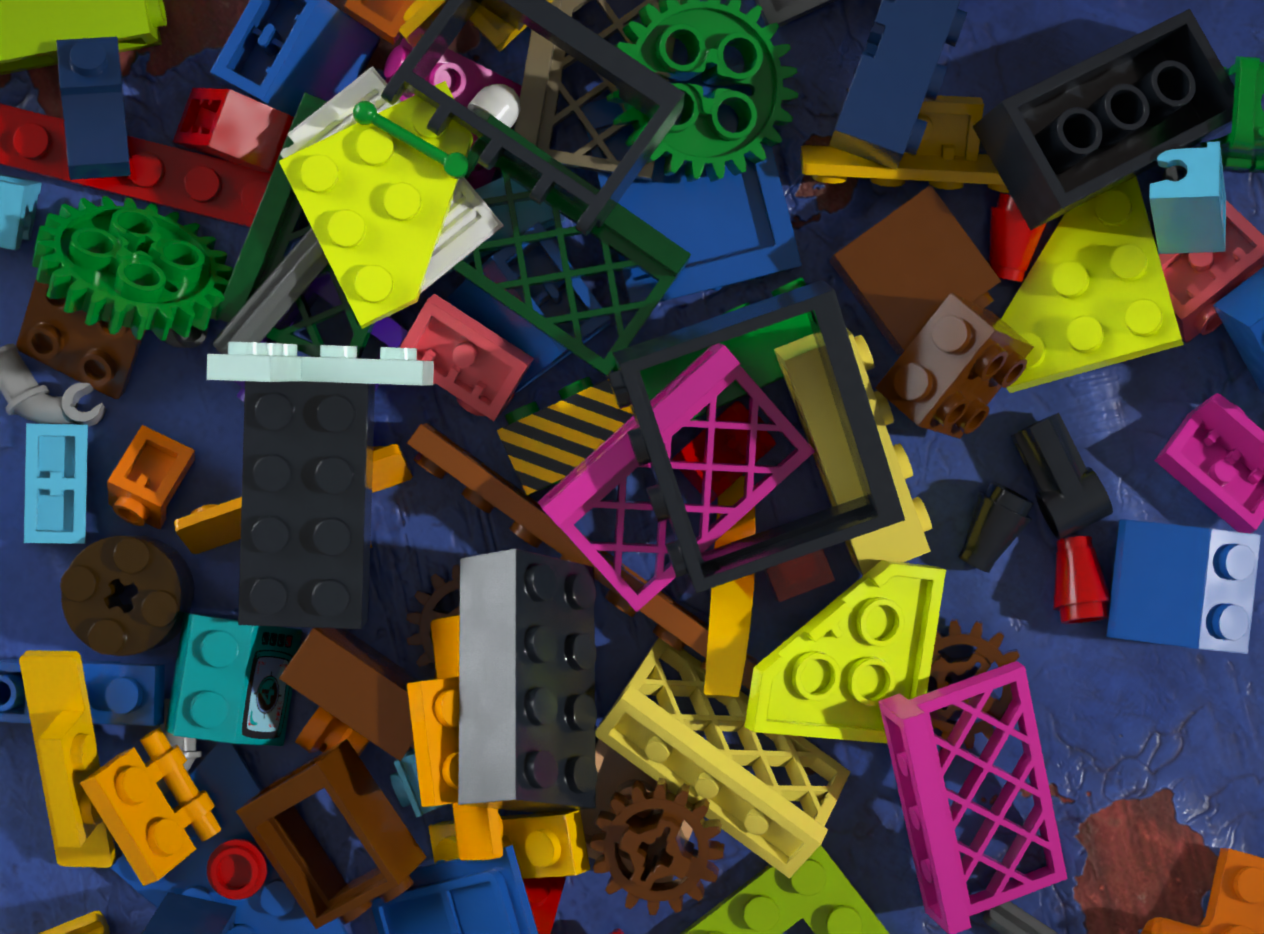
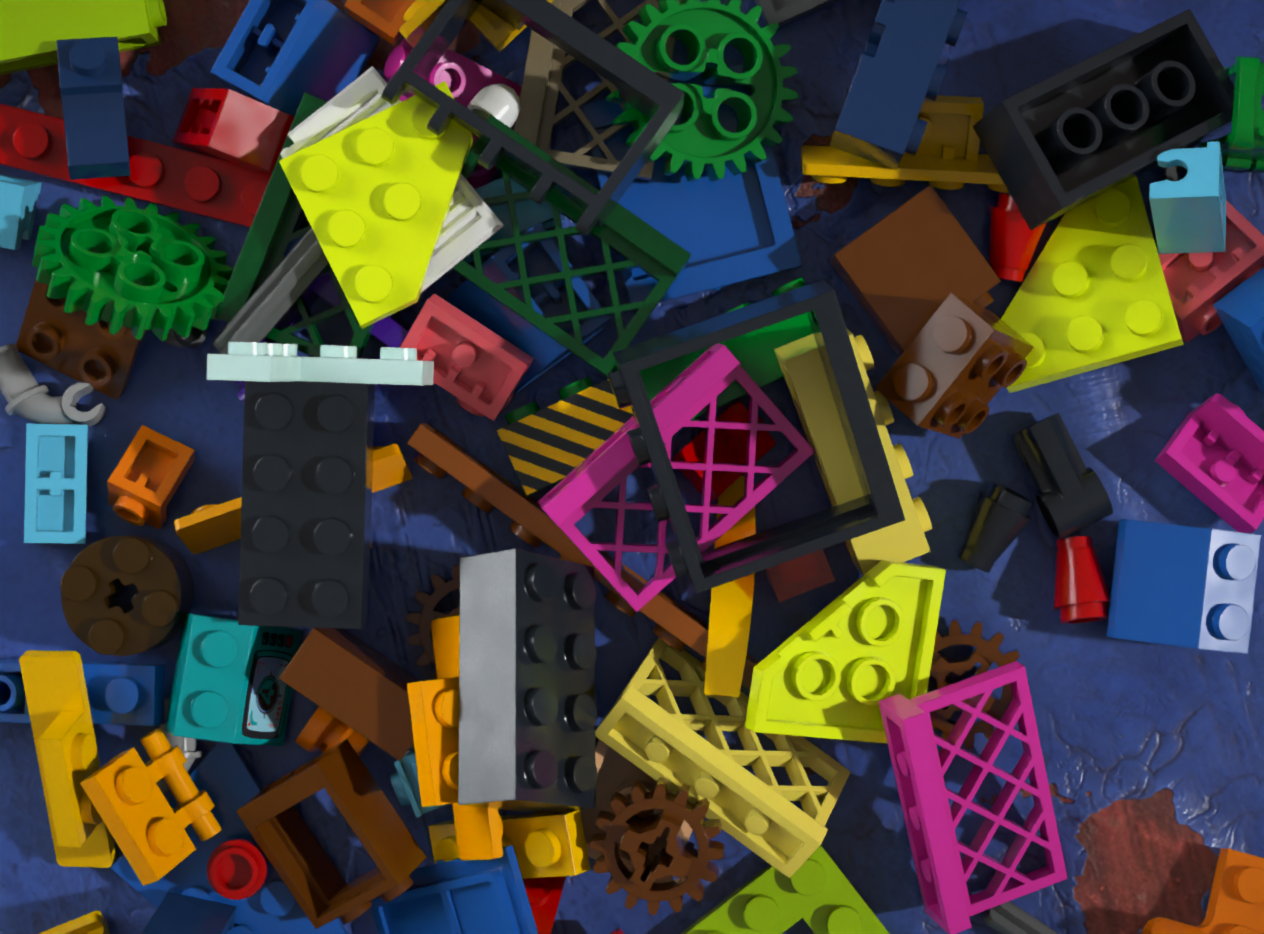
(454, 164): green hinge -> none

